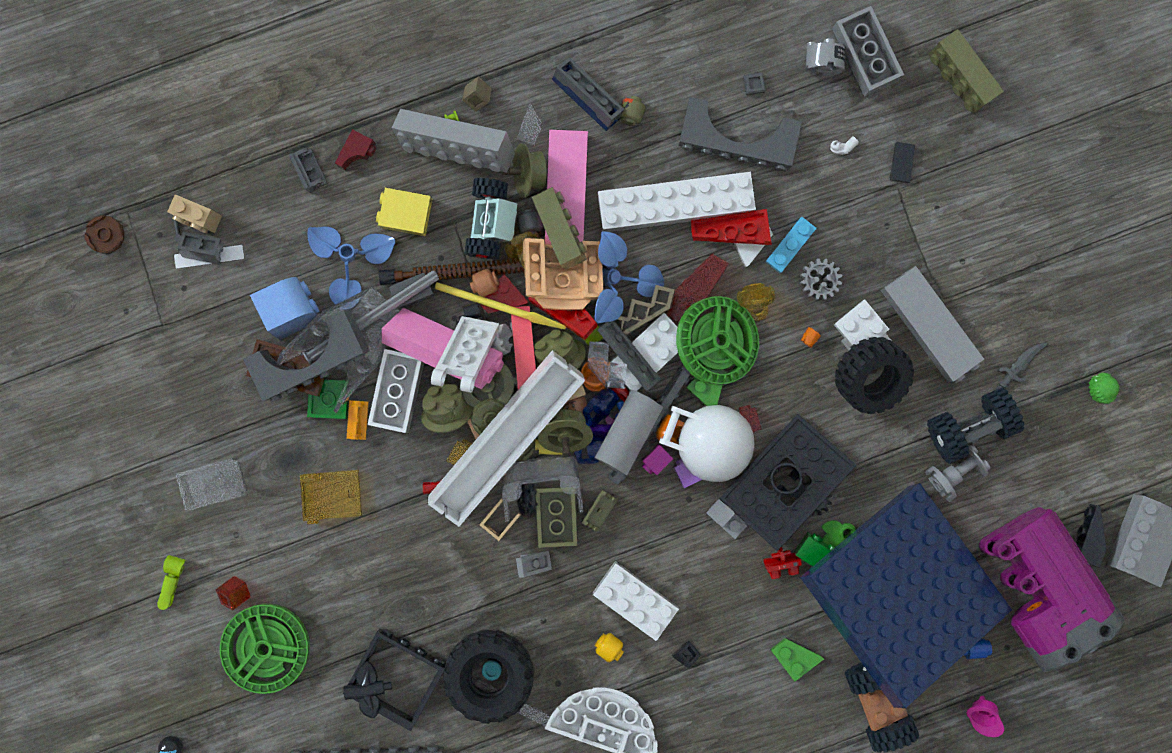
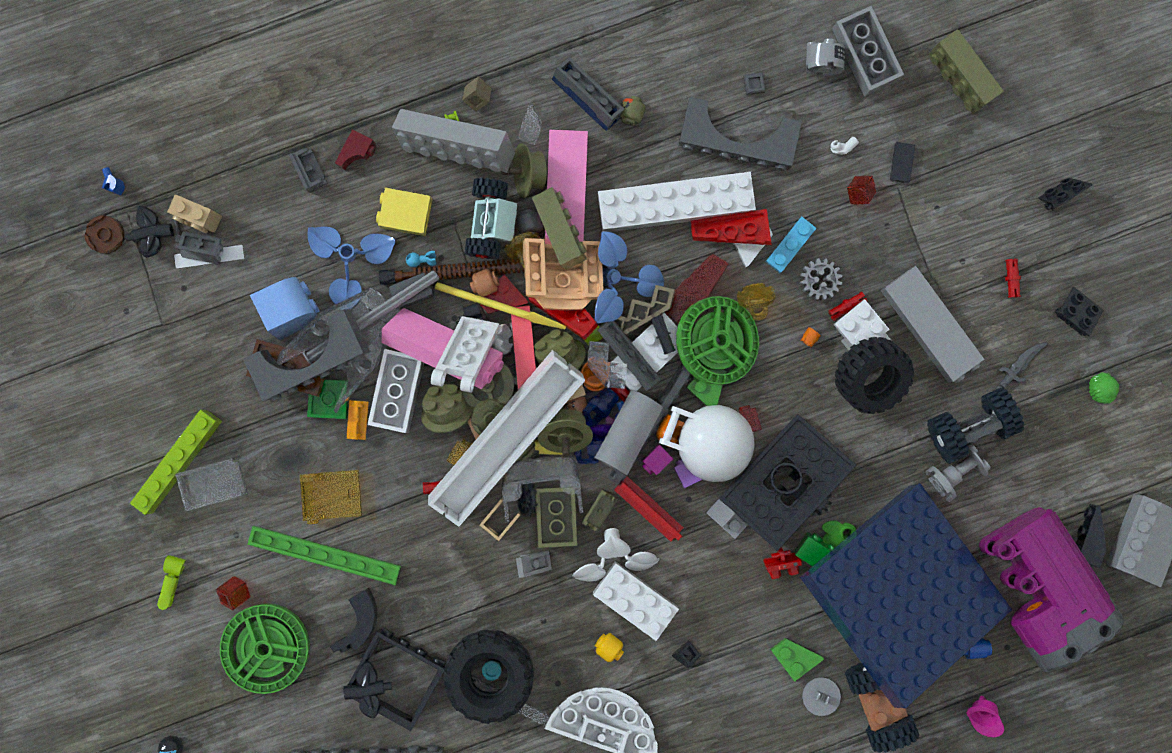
(112, 183): none -> blue piece
(149, 232): none -> black plant
(175, 461): none -> lime brick
(324, 555): none -> bright green tile
(366, 613): none -> black arch
(414, 259): none -> medium azure arm
(614, 548): none -> white plant
(649, 509): none -> red fence
(663, 334): none -> black axle
(821, 696): none -> light grey piece
(846, 306): none -> red pin
(861, 190): none -> clear red panel
(1013, 278): none -> red pin
(1063, 192): none -> black hinge
(1080, 312): none -> black hinge

